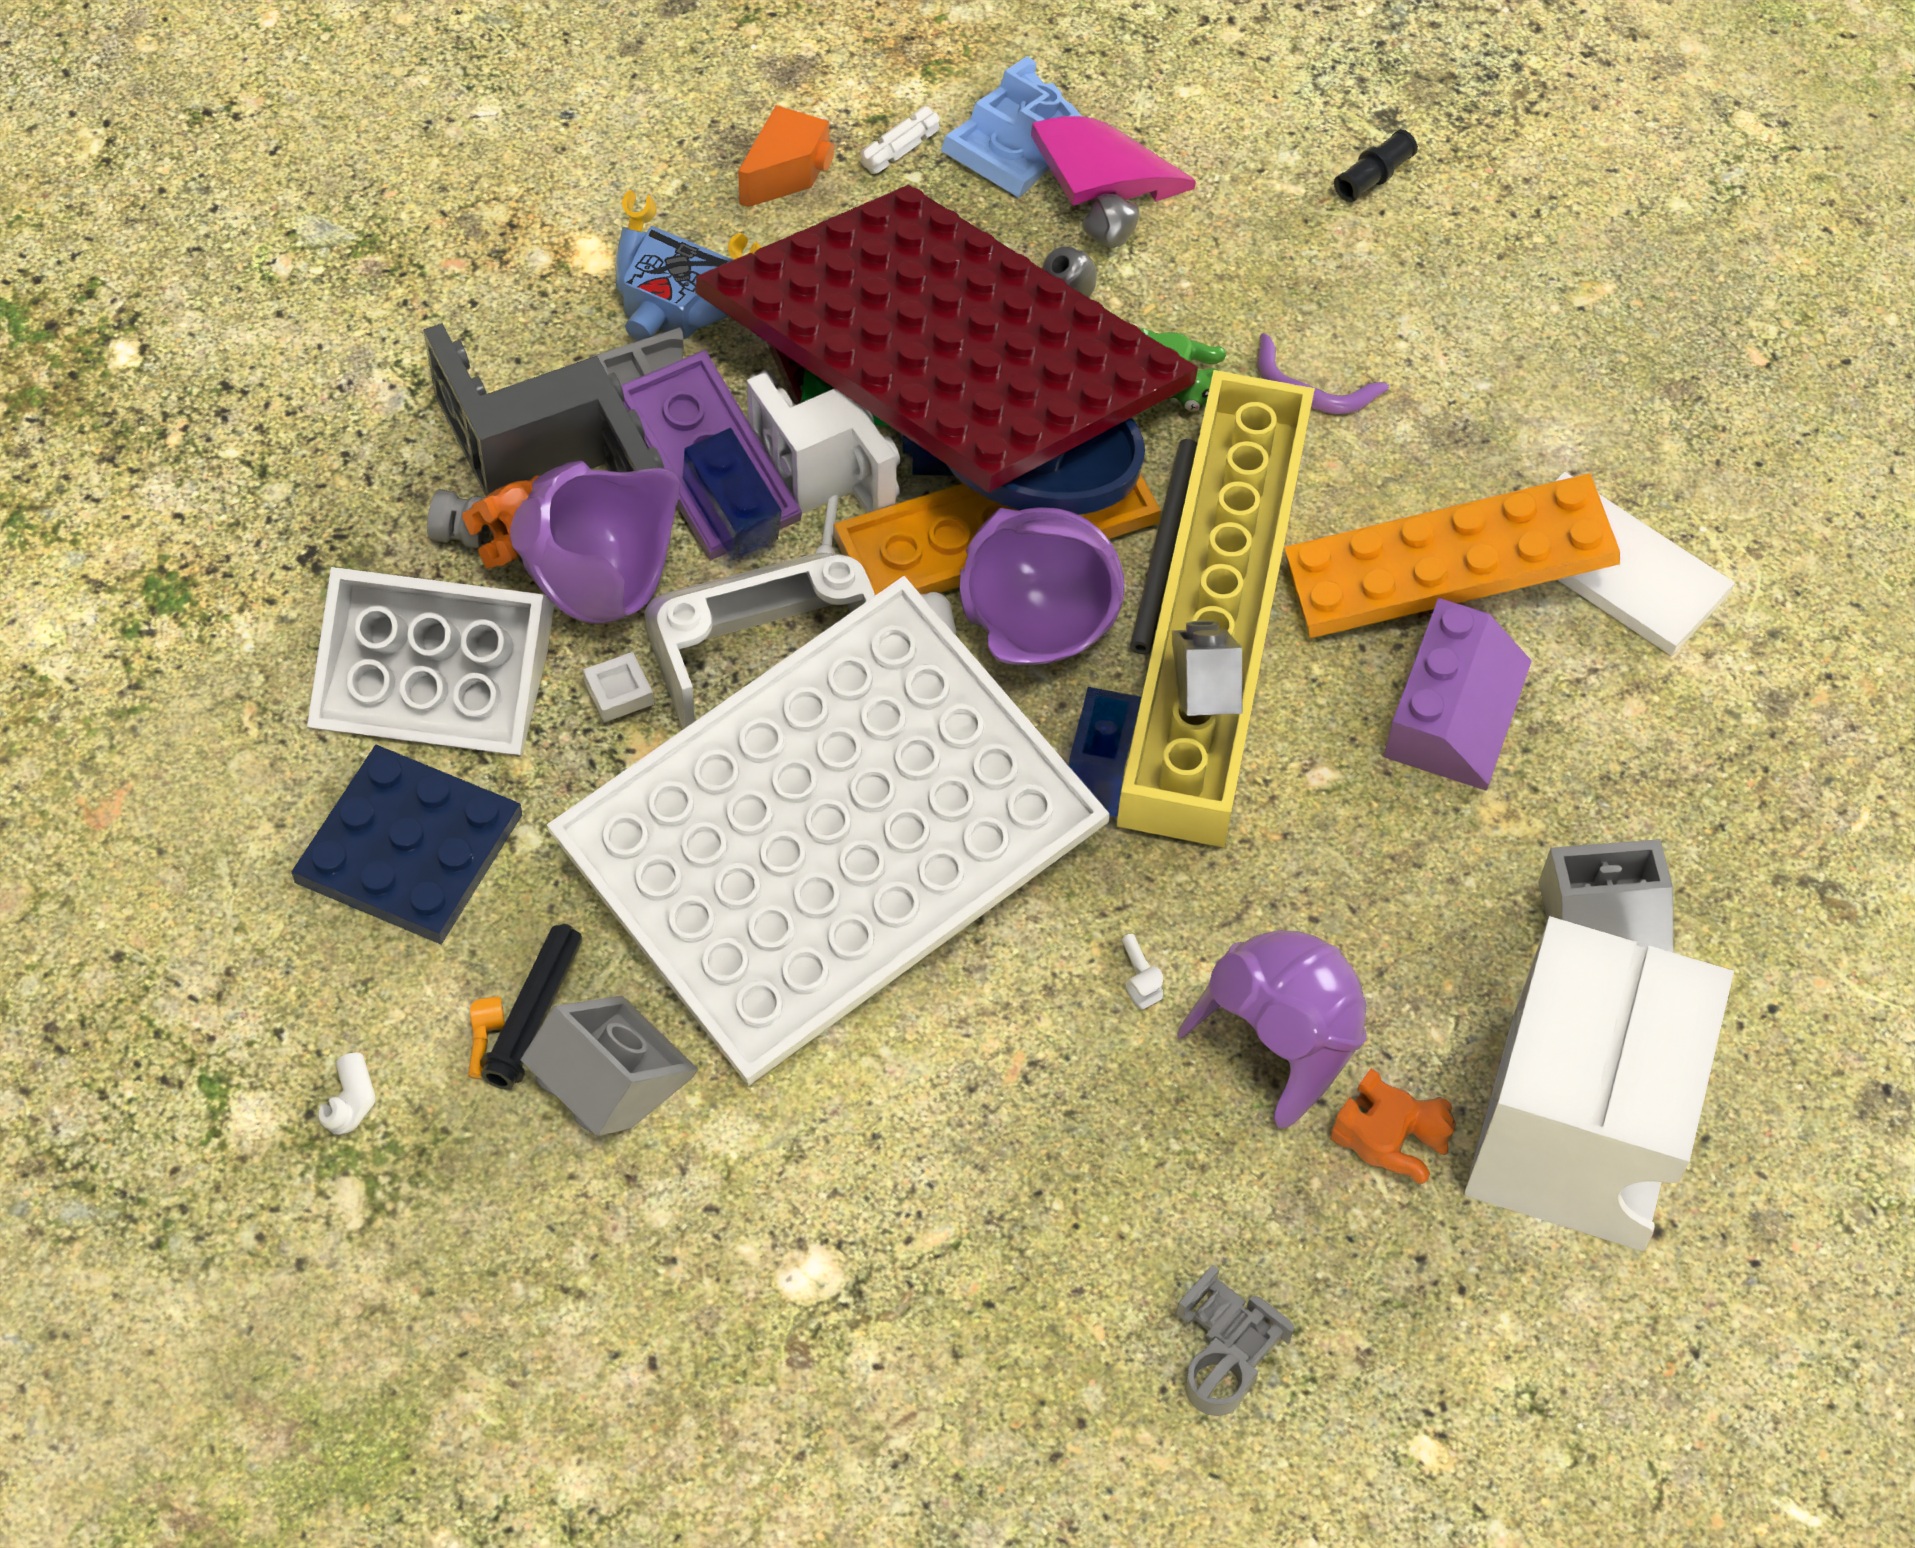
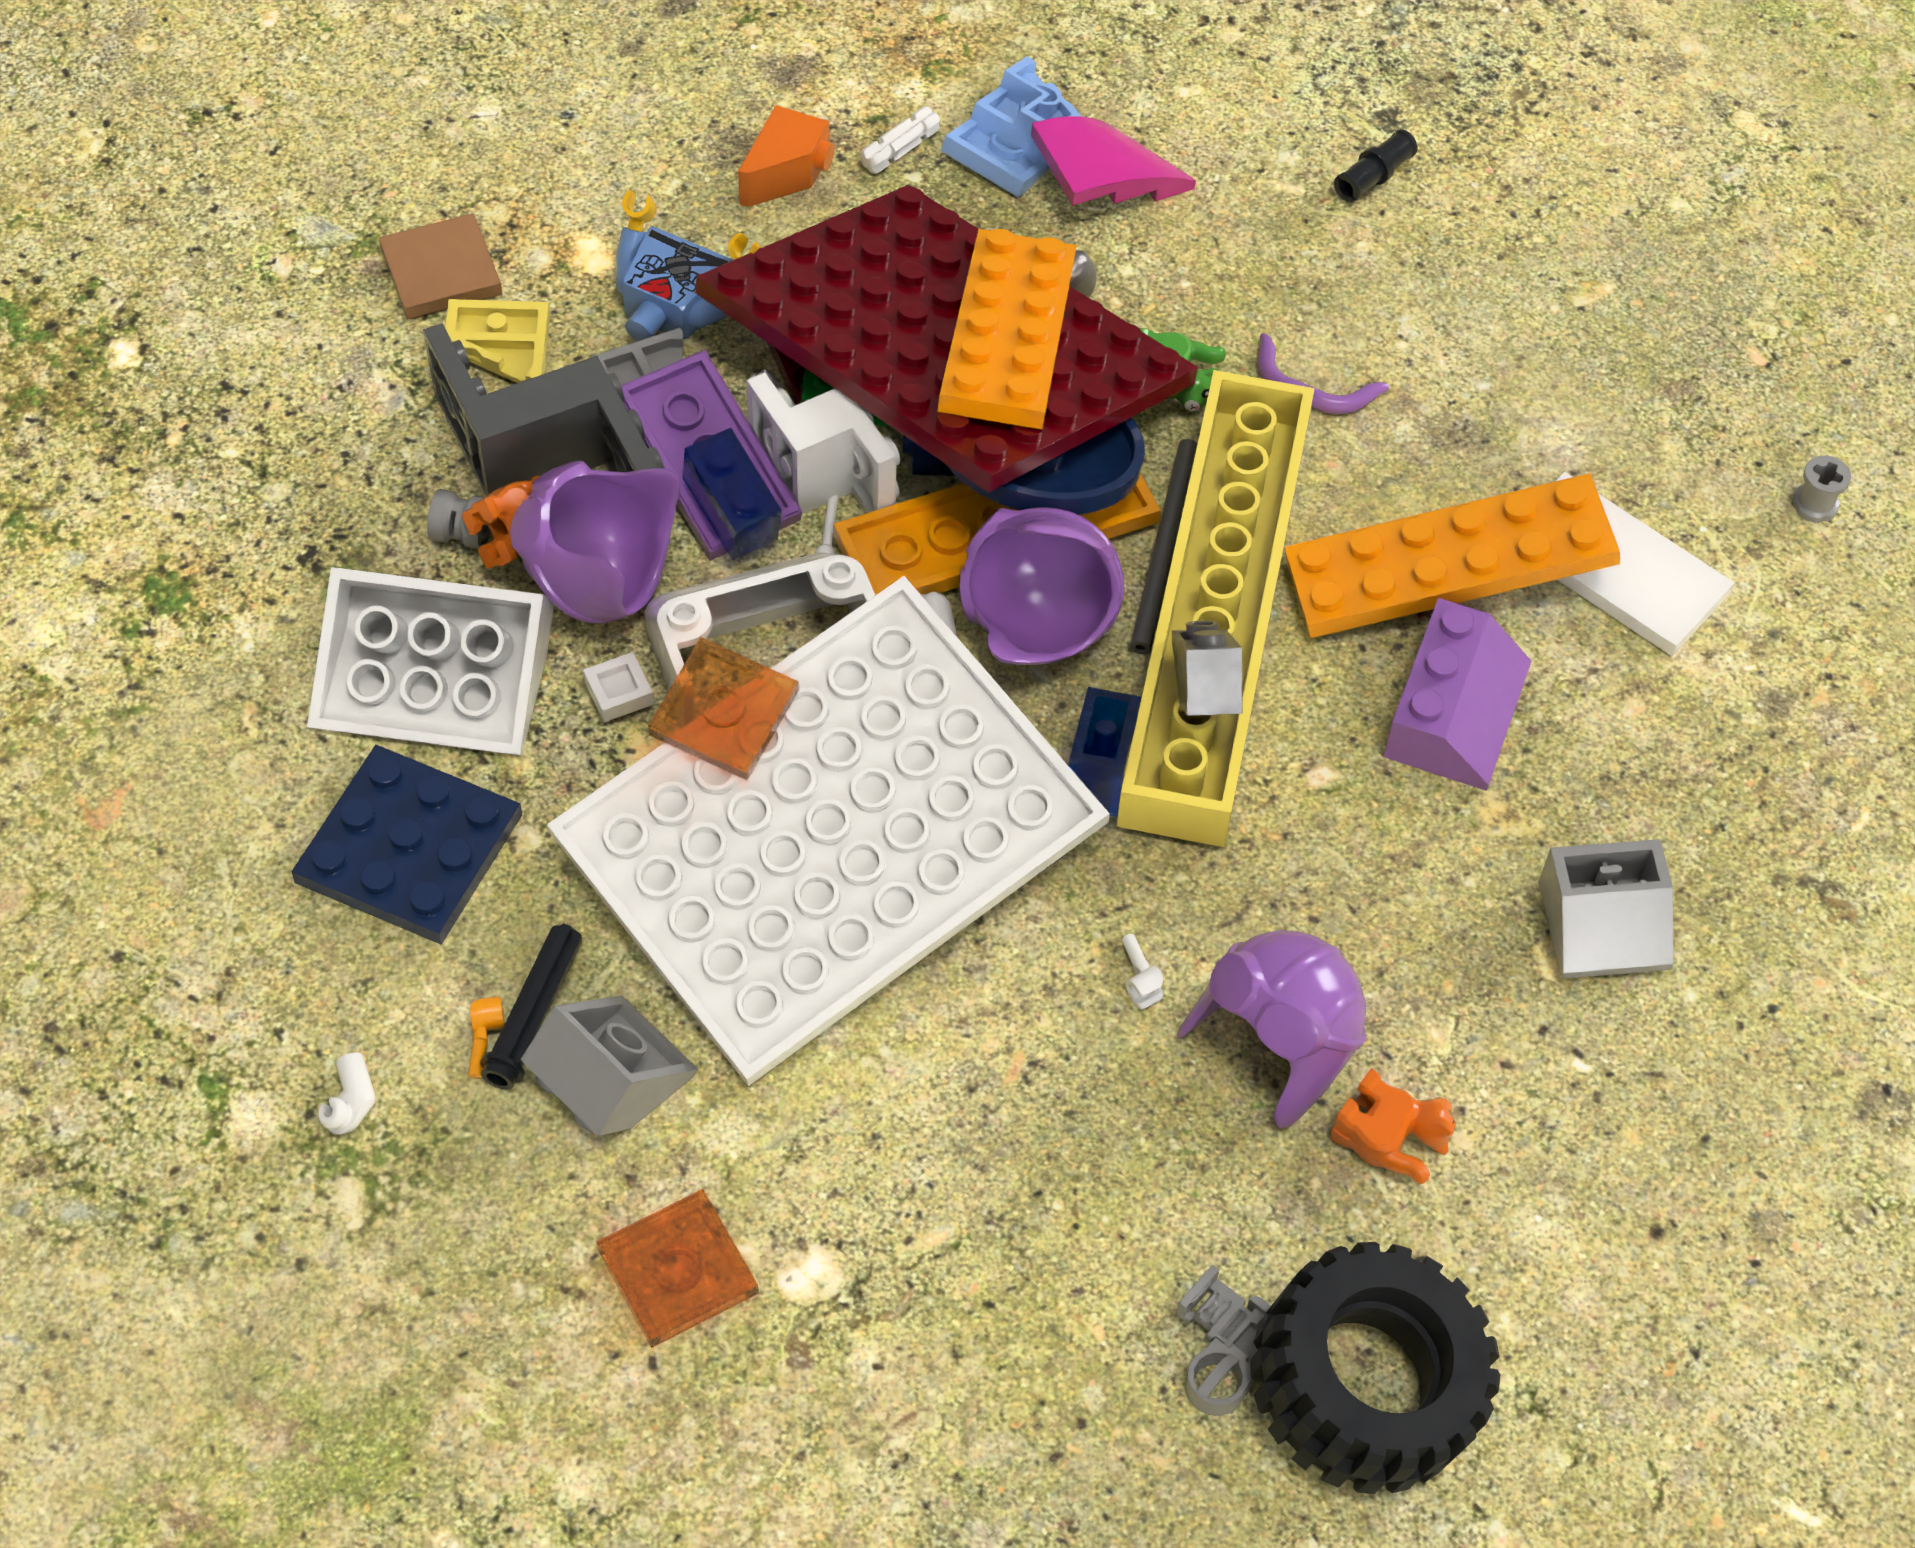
(440, 265): none -> medium nougat tile
(502, 335): none -> light yellow wing
(677, 1268): none -> clear orange tile
(723, 708): none -> clear orange tile
(1008, 329): none -> light orange plate
(1111, 220): flat silver piece -> none
(1430, 1323): none -> black tyre
(1599, 1083): white piece -> none
(1824, 480): none -> light grey bush

